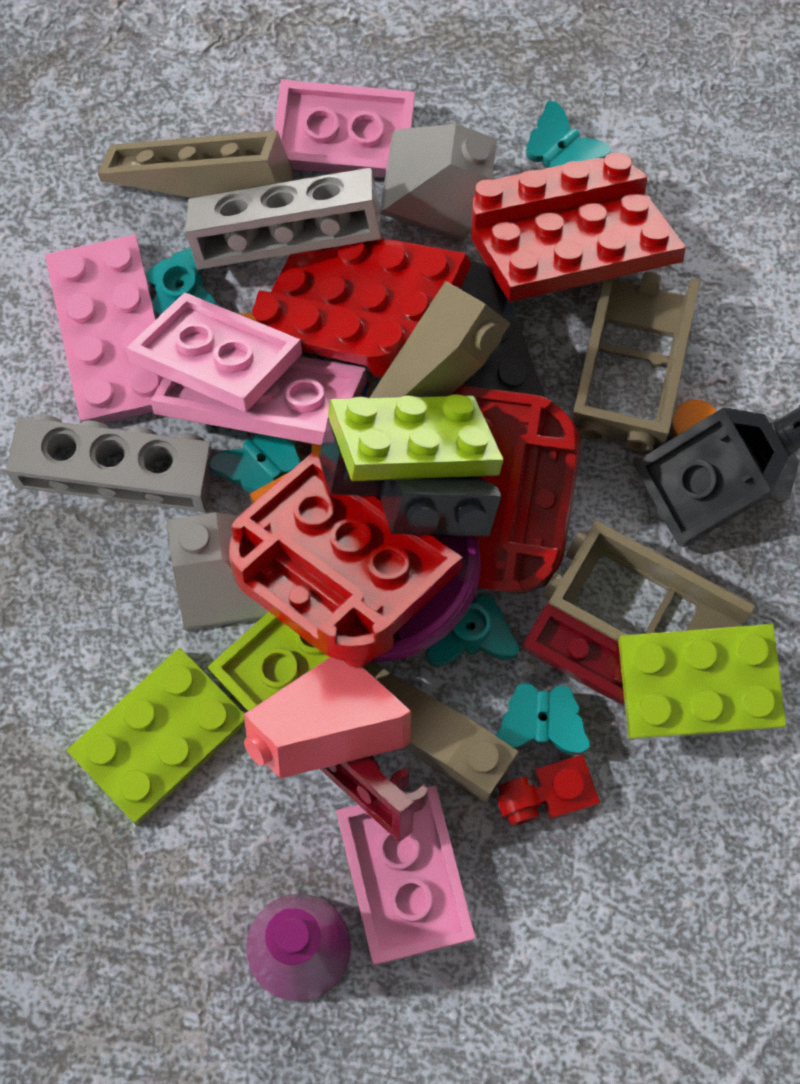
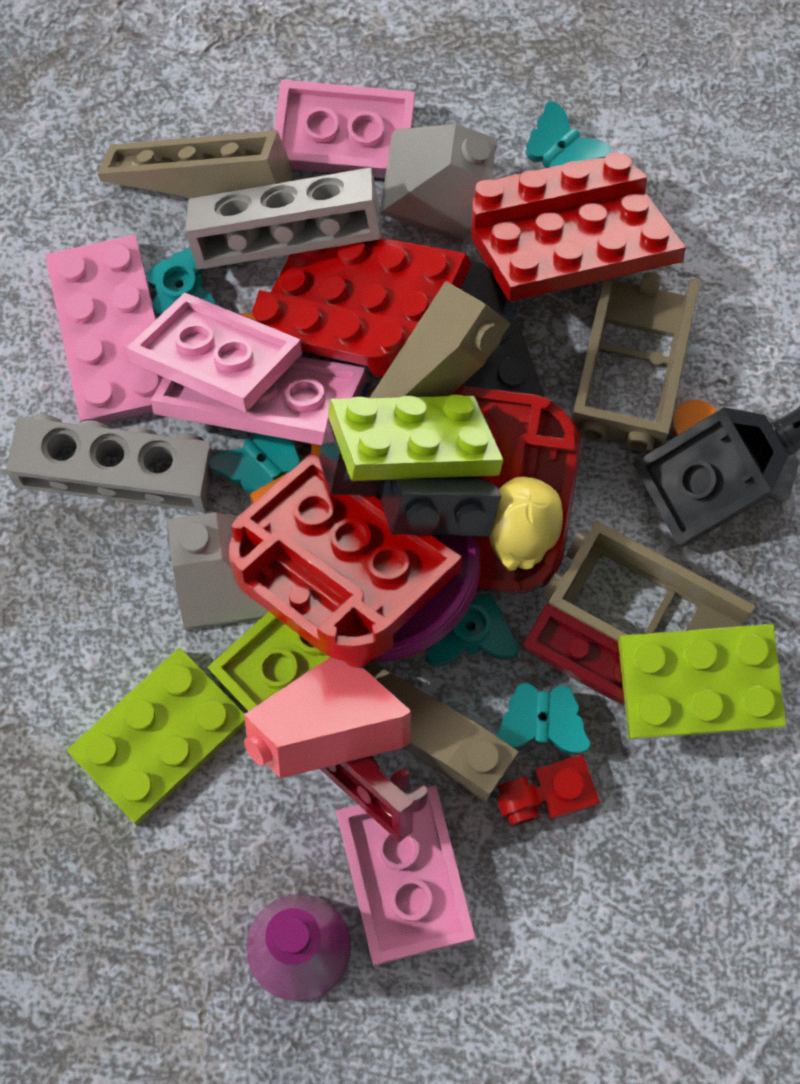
(525, 522): none -> light yellow hair

